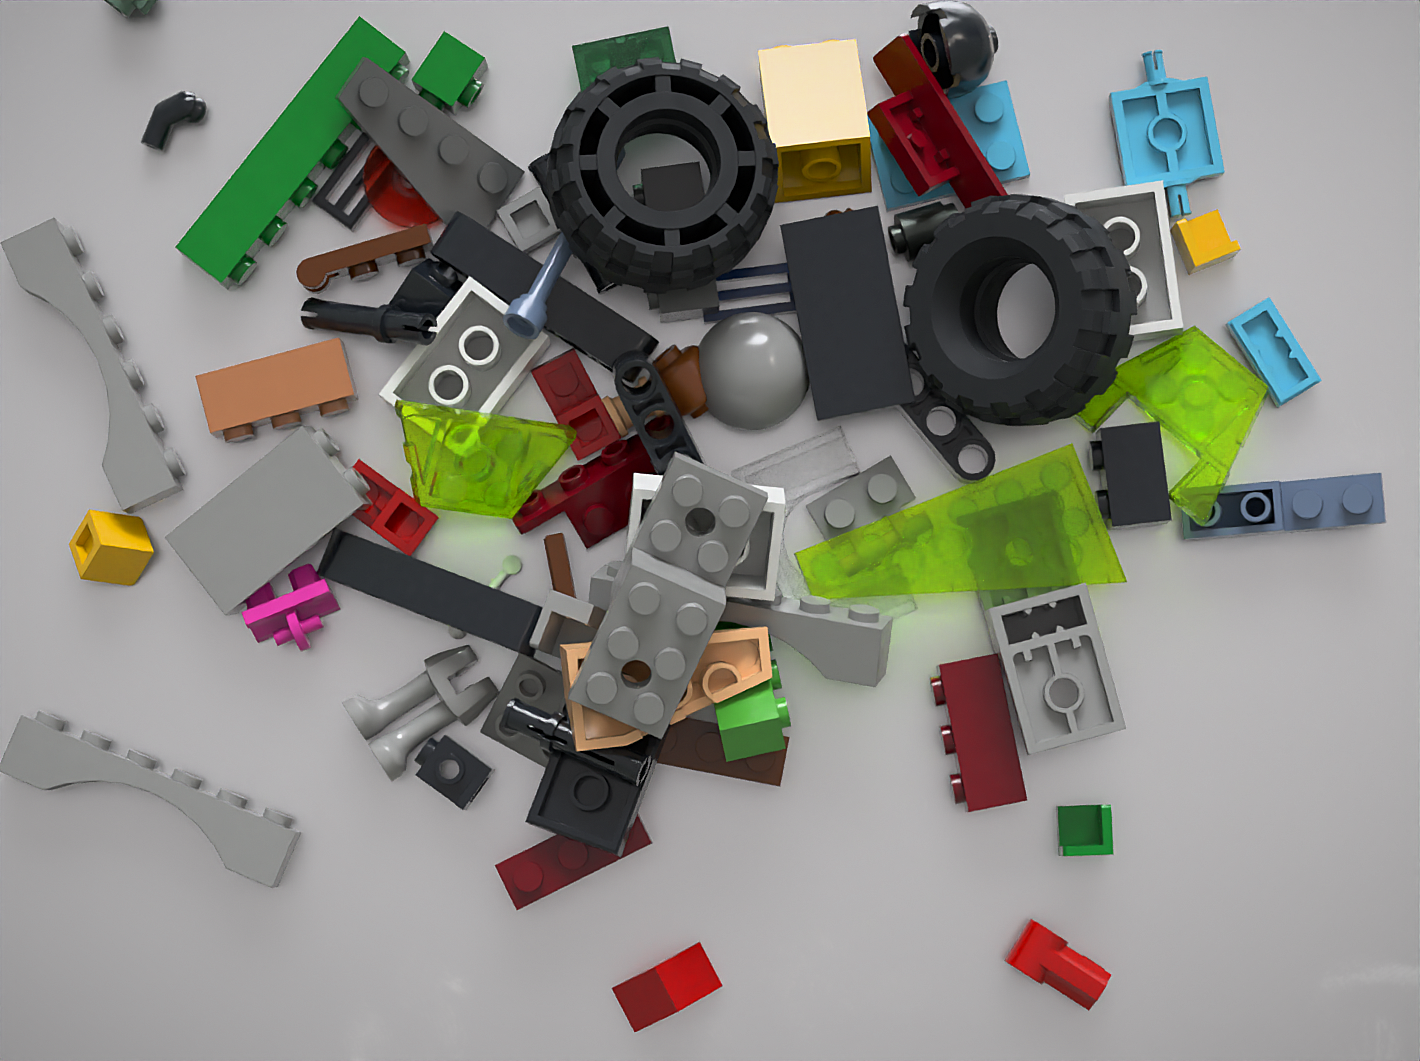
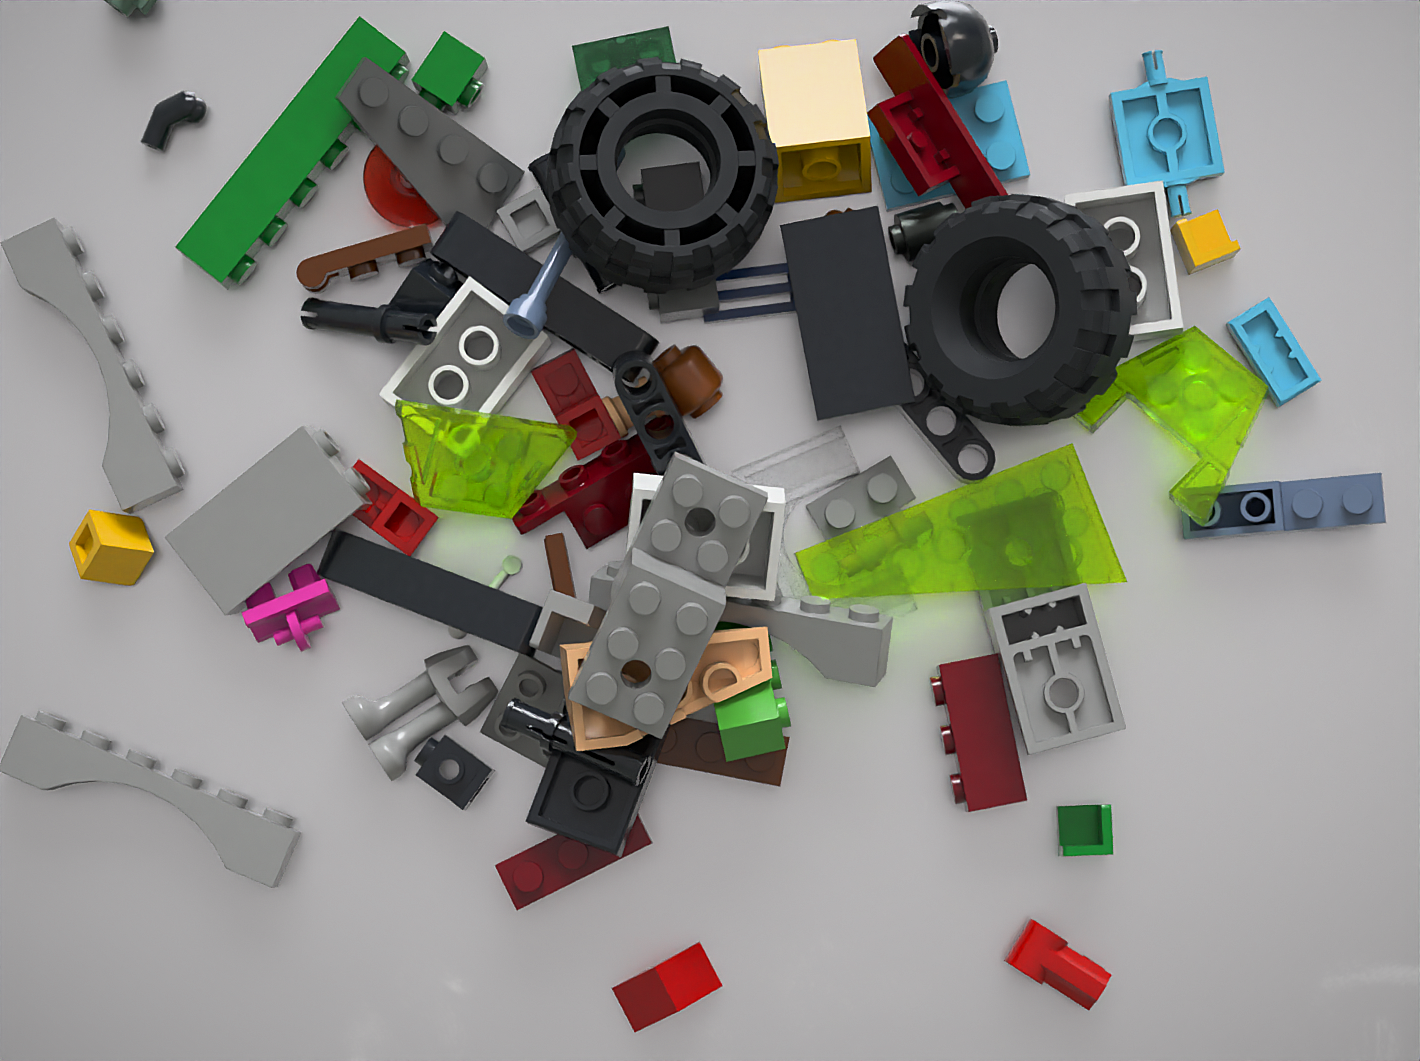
(277, 390): nougat brick -> none
(337, 211): black tile -> none
(753, 370): light grey piece -> none
(1131, 475): black brick -> none

